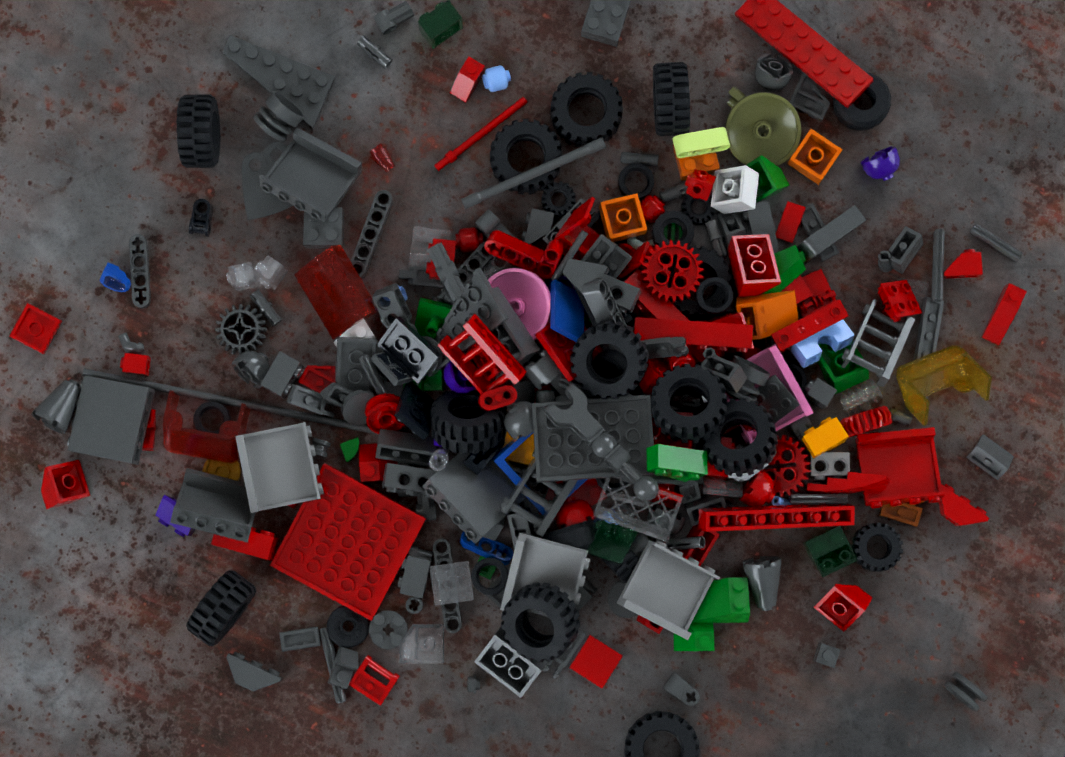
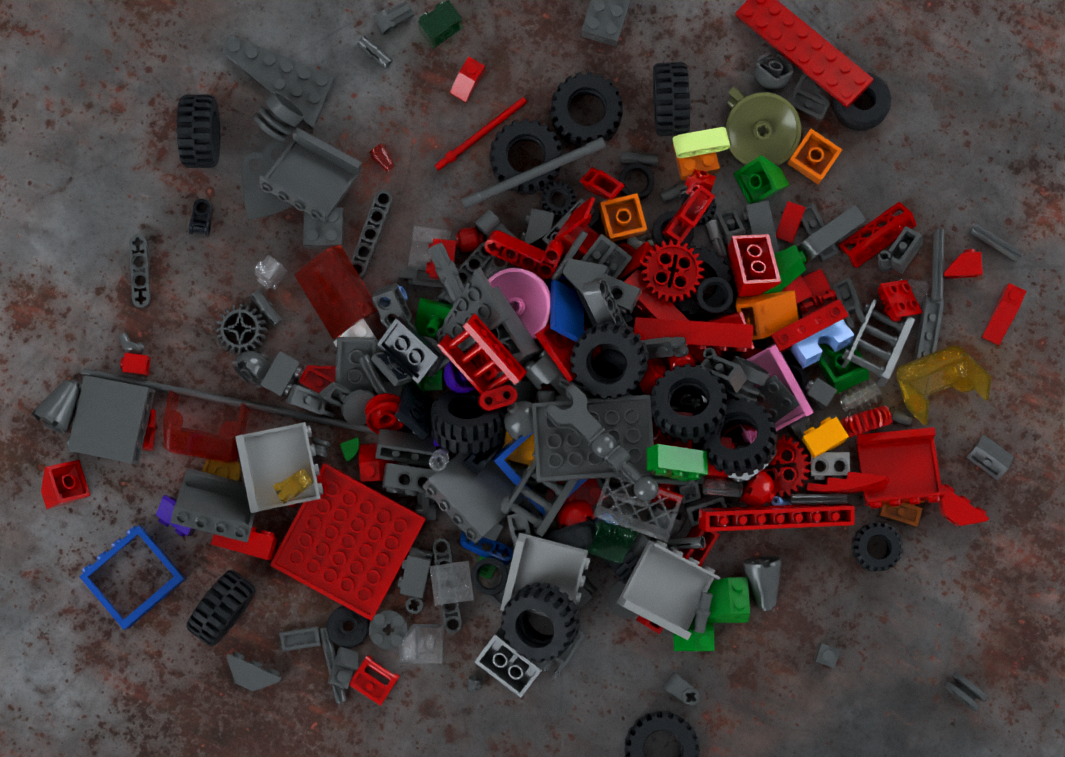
(35, 328): red plate -> none
(115, 278): blue rock -> none
(117, 546): none -> blue window
(206, 406): black tyre -> none
(242, 276): clear brick -> none
(293, 486): none -> clear yellow leg
(496, 78): light blue head -> none
(596, 661): red tile -> none
(601, 184): none -> red slope
(652, 208): red head -> none
(688, 214): none -> red slope
(702, 612): none -> dark grey pin
(735, 189): white brick -> none
(830, 551): clear green slope -> none
(843, 604): red slope -> none
(847, 294): none -> dark grey hinge
(880, 237): none -> red fence
(882, 164): dark purple cylinder -> none

